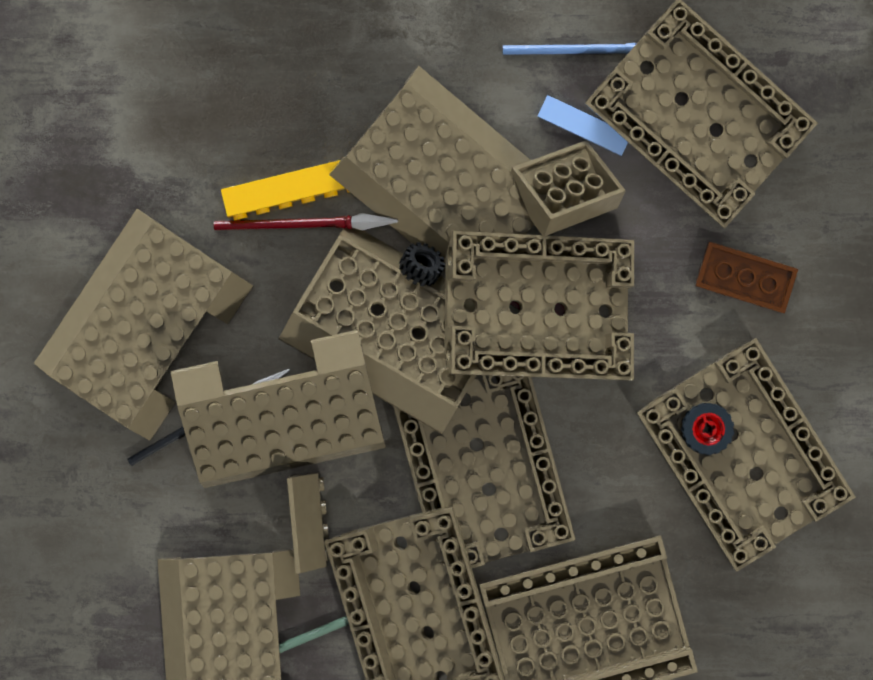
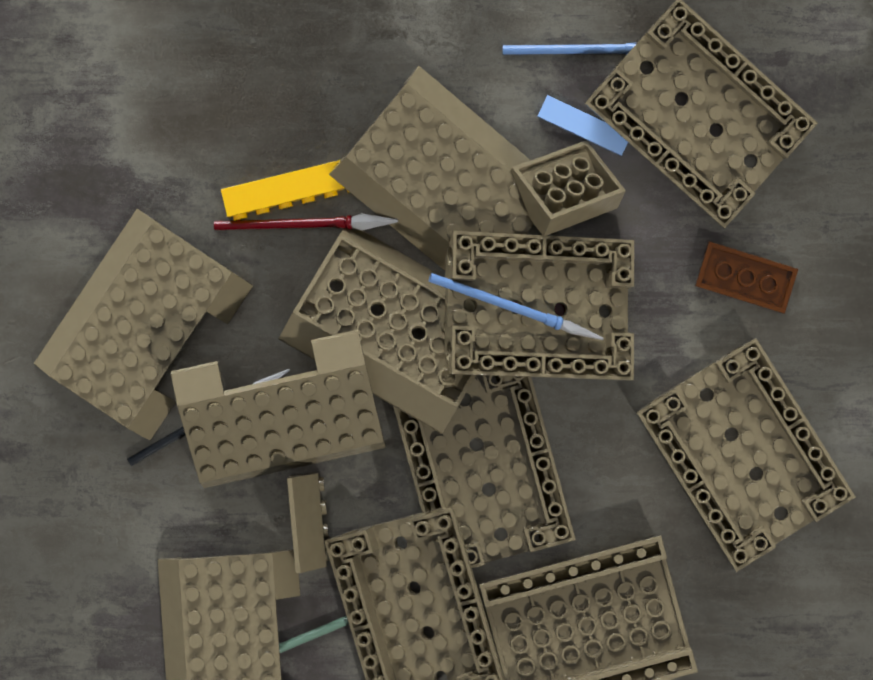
(415, 271): black tyre -> none
(547, 319): none -> medium blue piece
(695, 422): black wheel -> none

